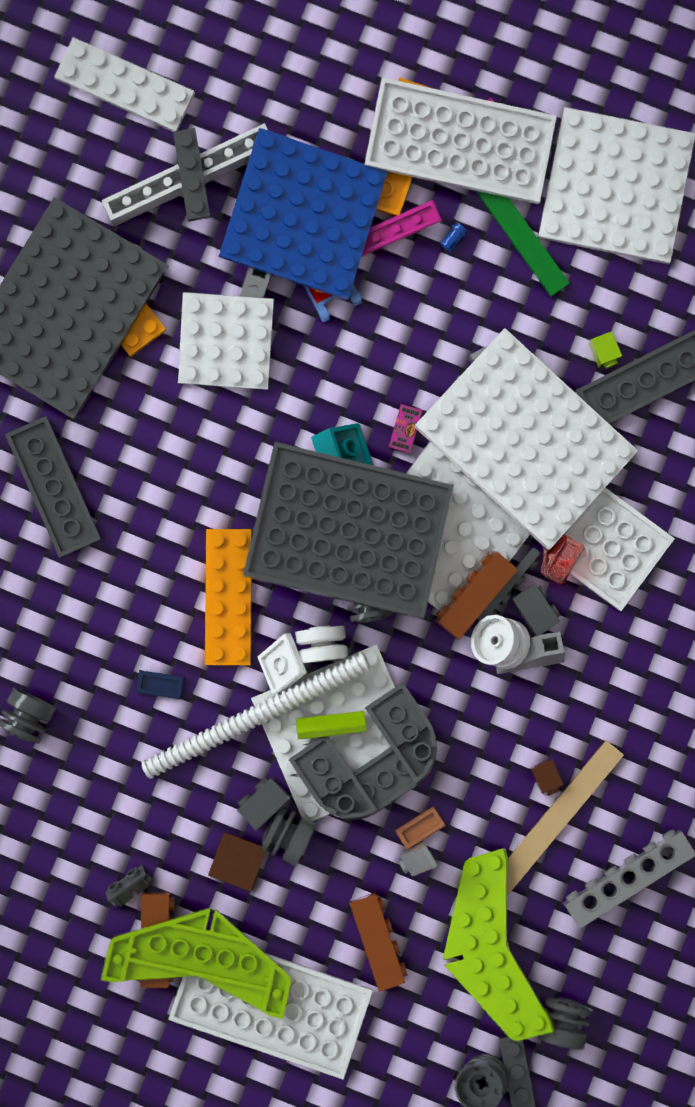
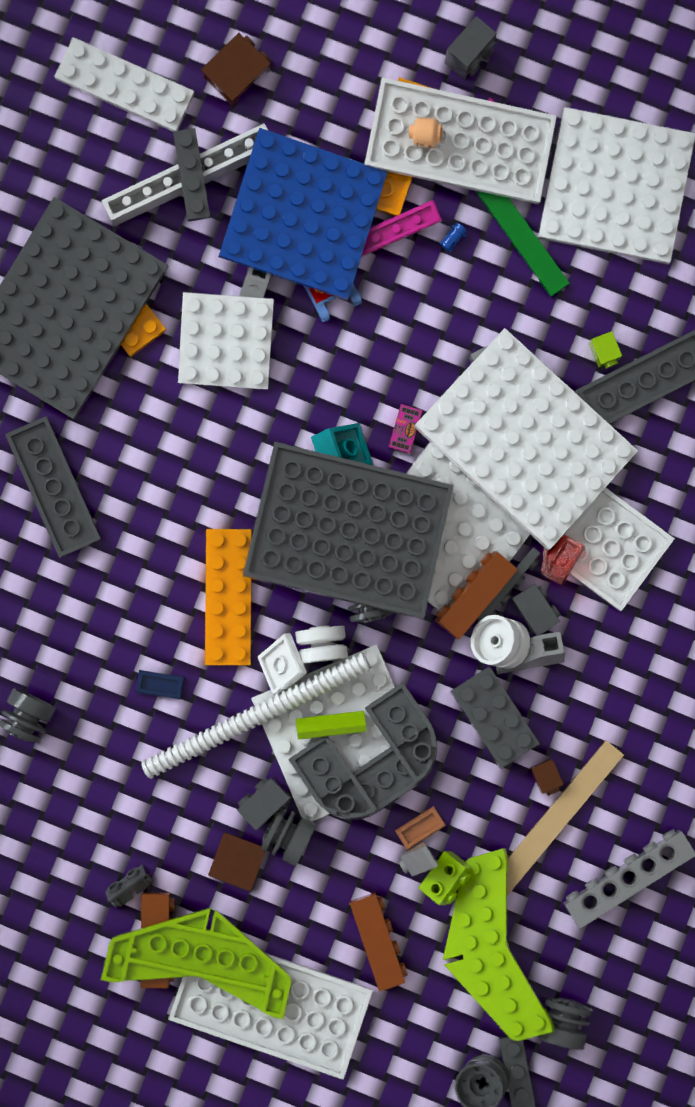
(236, 68): none -> reddish brown panel
(426, 132): none -> light nougat head
(446, 878): none -> lime brick
(471, 48): none -> dark grey brick
(494, 717): none -> dark grey brick

